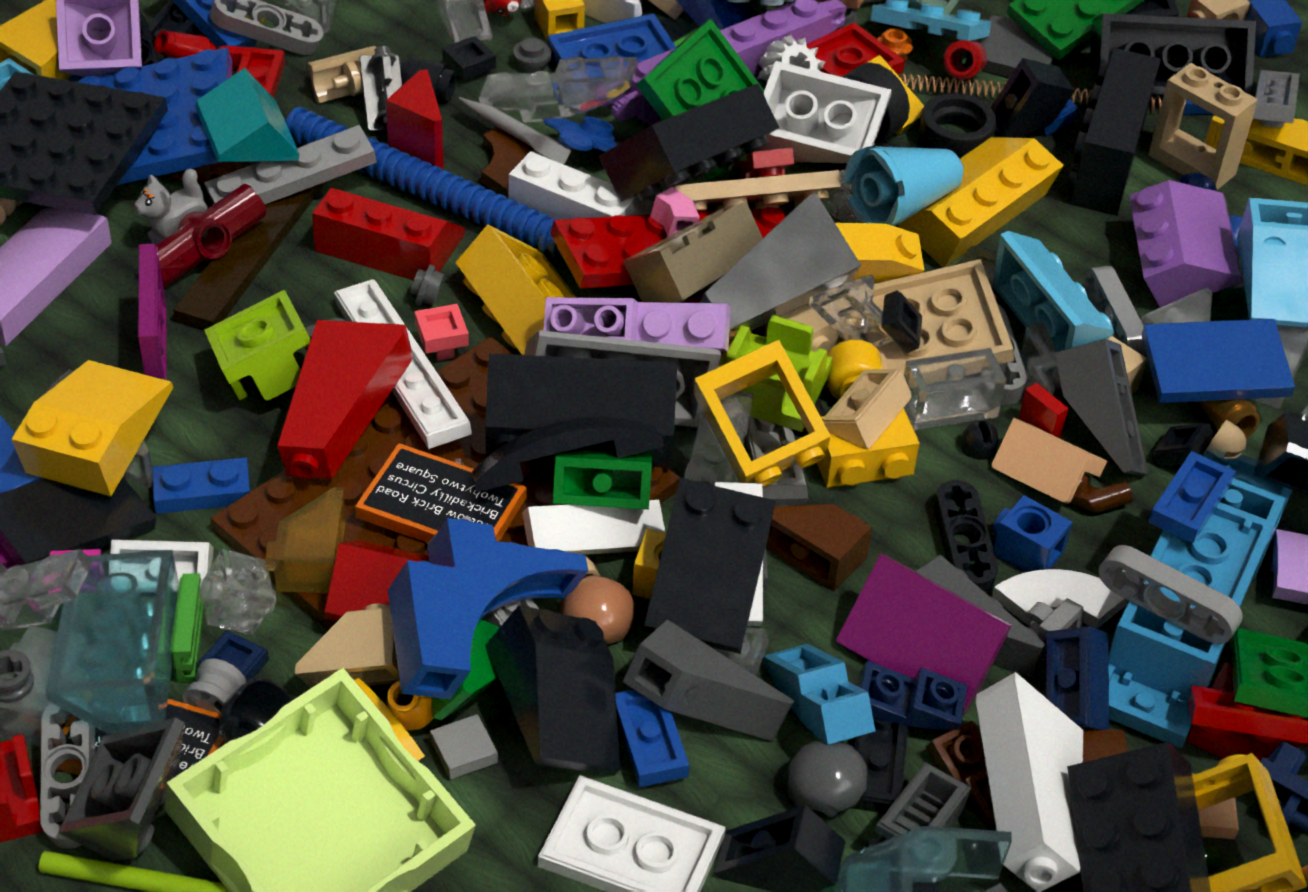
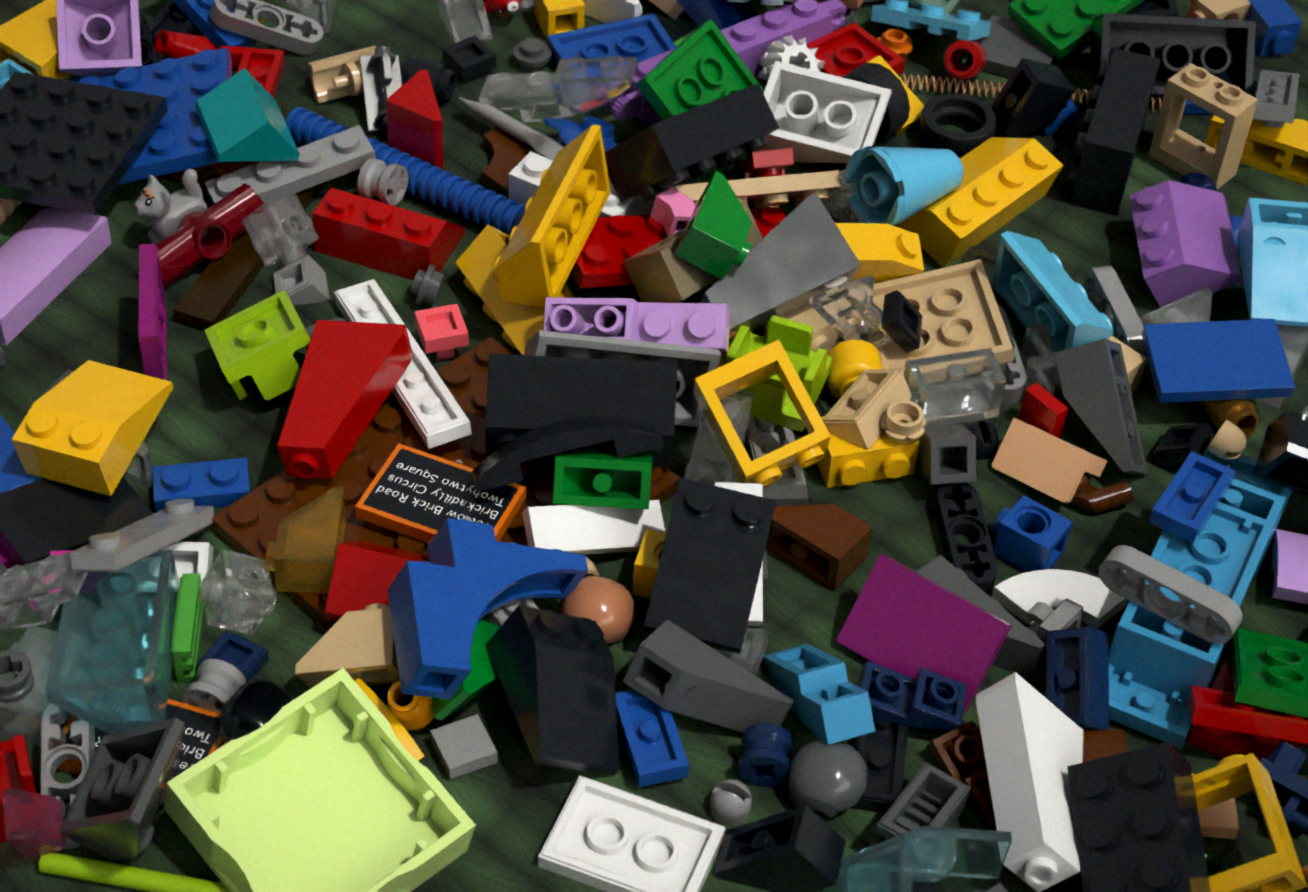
(33, 822): none -> clear pink slope
(142, 538): none -> light grey plate
(280, 230): none -> clear brick
(303, 281): none -> light grey slope
(382, 181): none -> light grey wheel
(555, 223): none -> yellow slope
(716, 230): none -> green slope
(730, 803): none -> light grey hinge
(765, 755): none -> dark blue wheel
(903, 421): none -> tan plate
(947, 454): none -> dark grey brick

